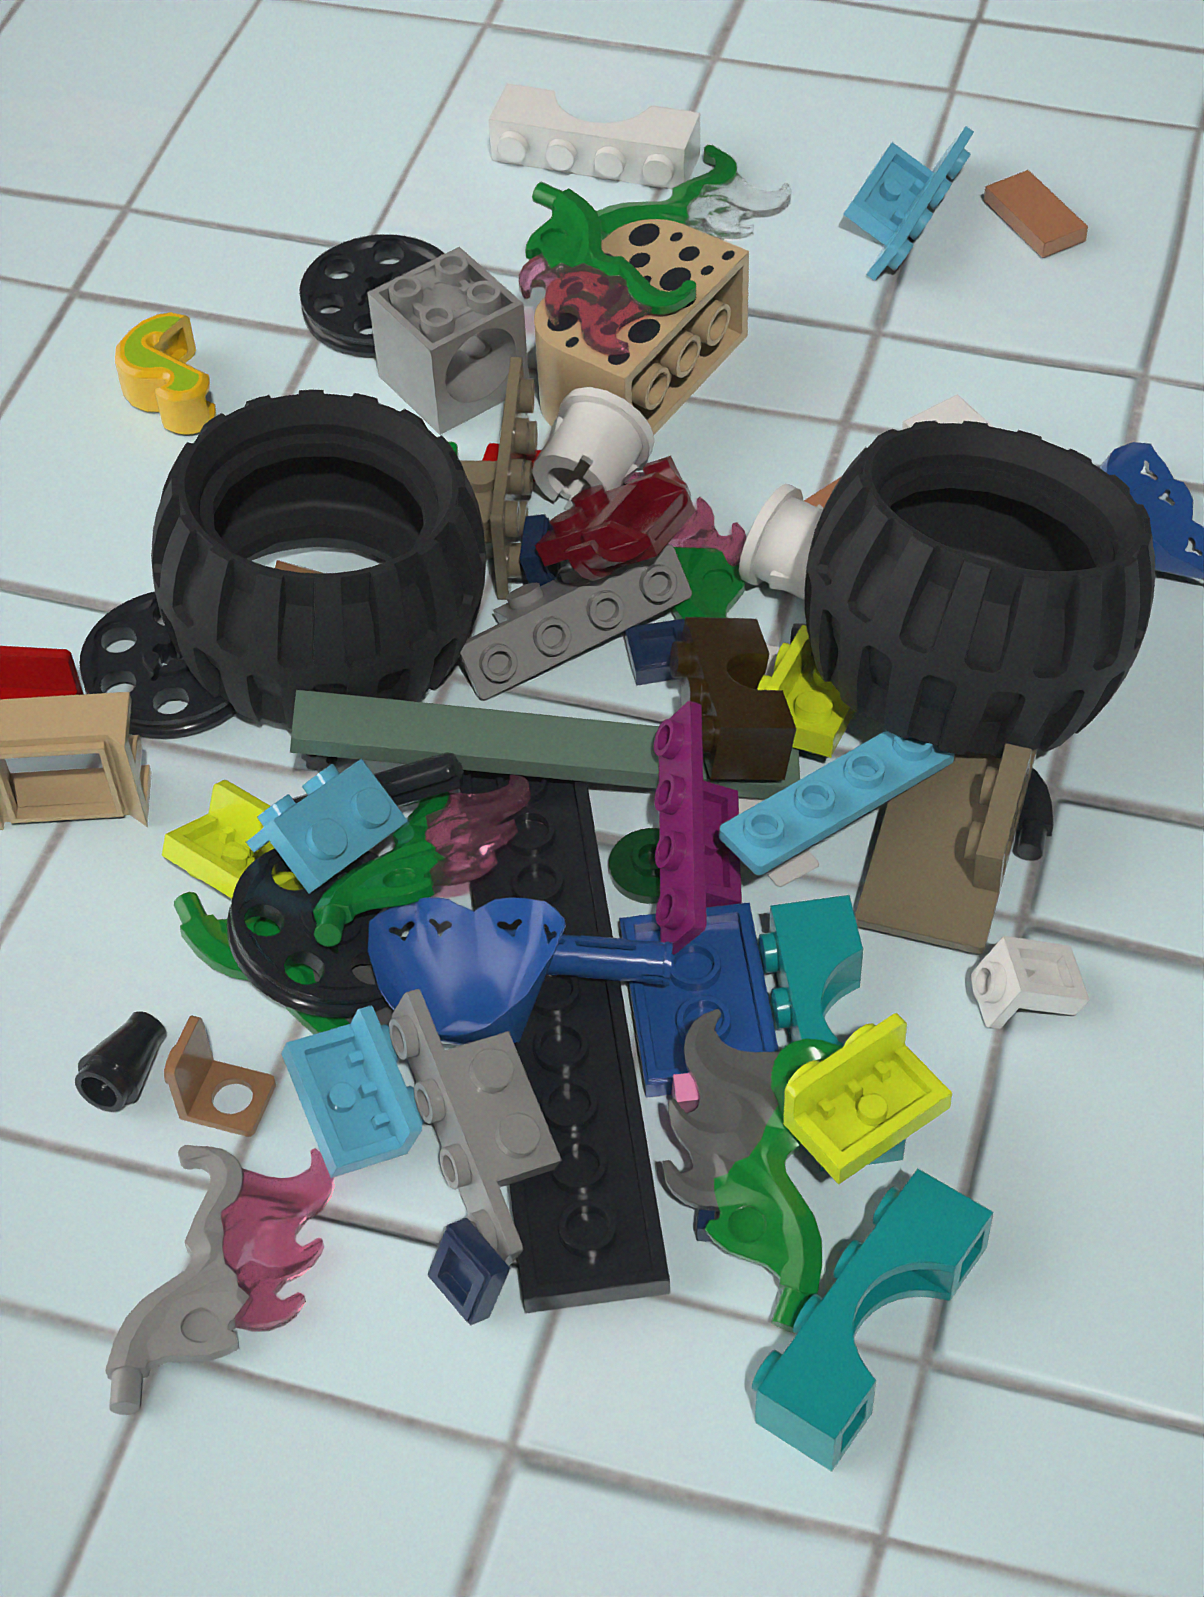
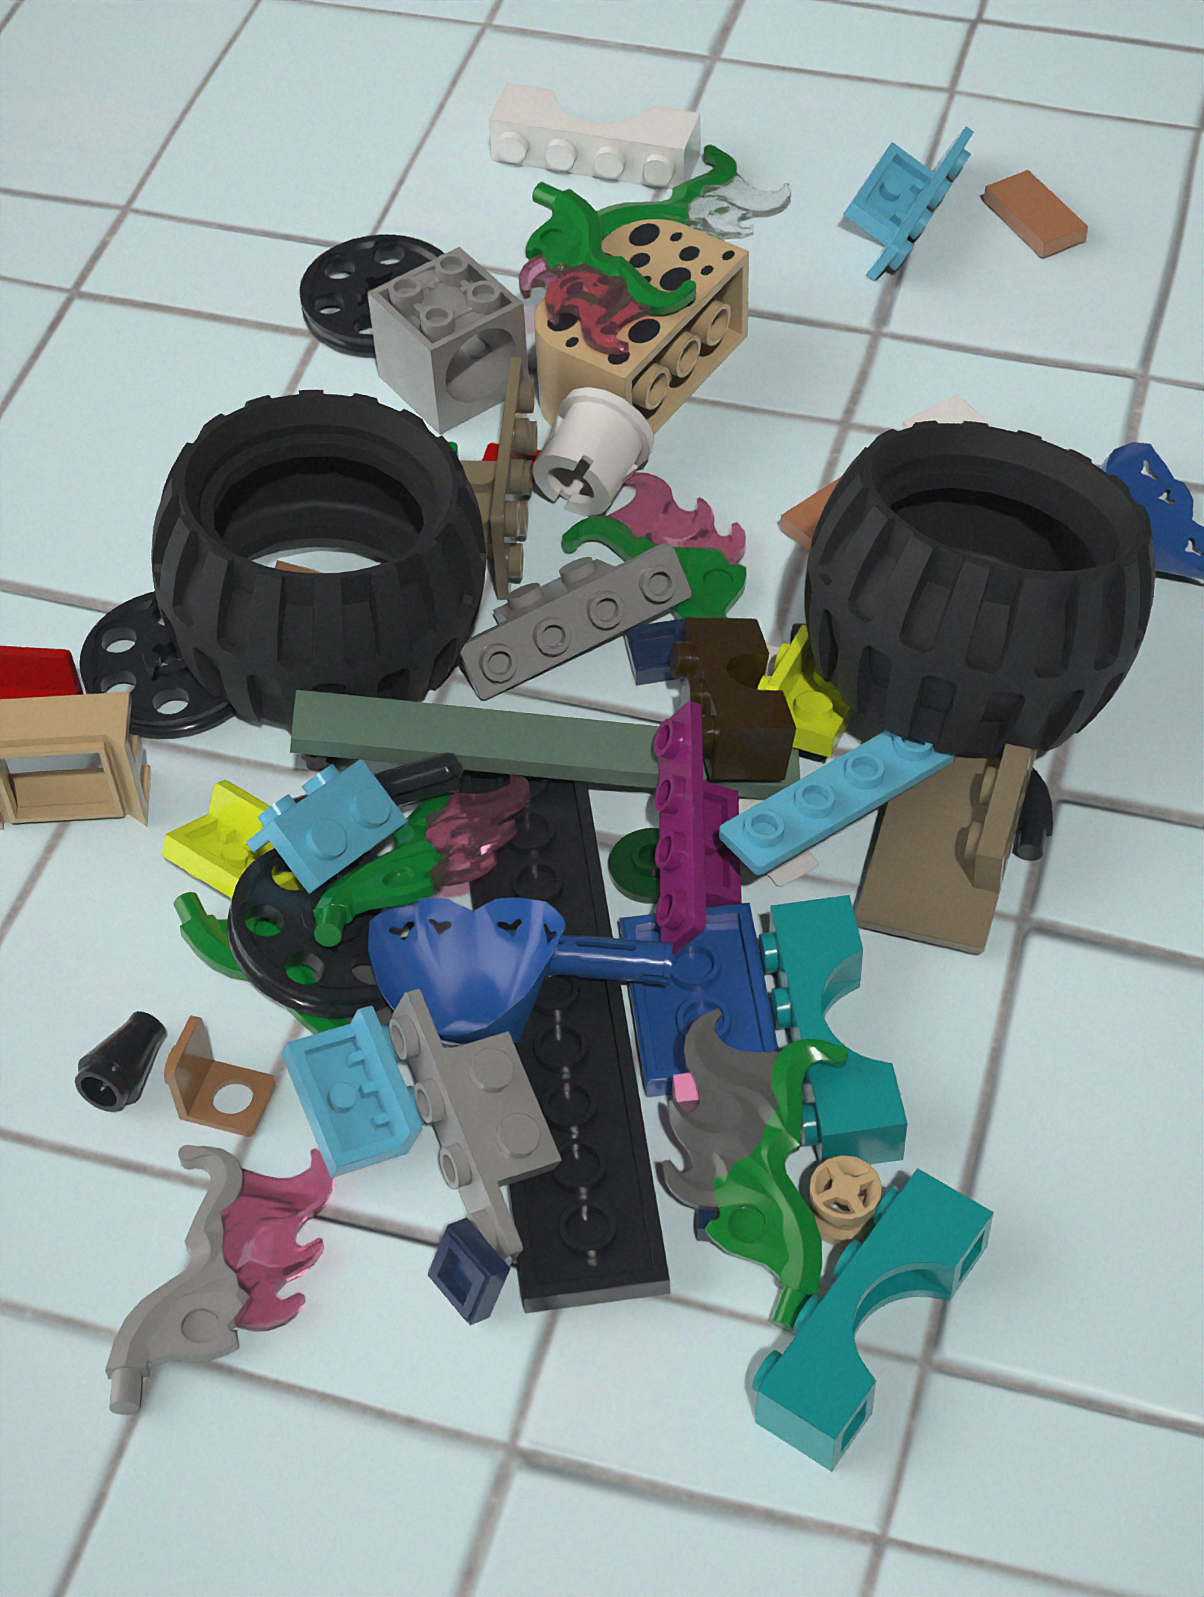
(156, 375): yellow animal -> none
(534, 529): dark blue tile -> none
(619, 524): dark red plate -> none
(780, 542): white piece -> none
(850, 1184): none -> tan wheel
(862, 1099): neon yellow bracket -> none
(1027, 977): white bracket -> none

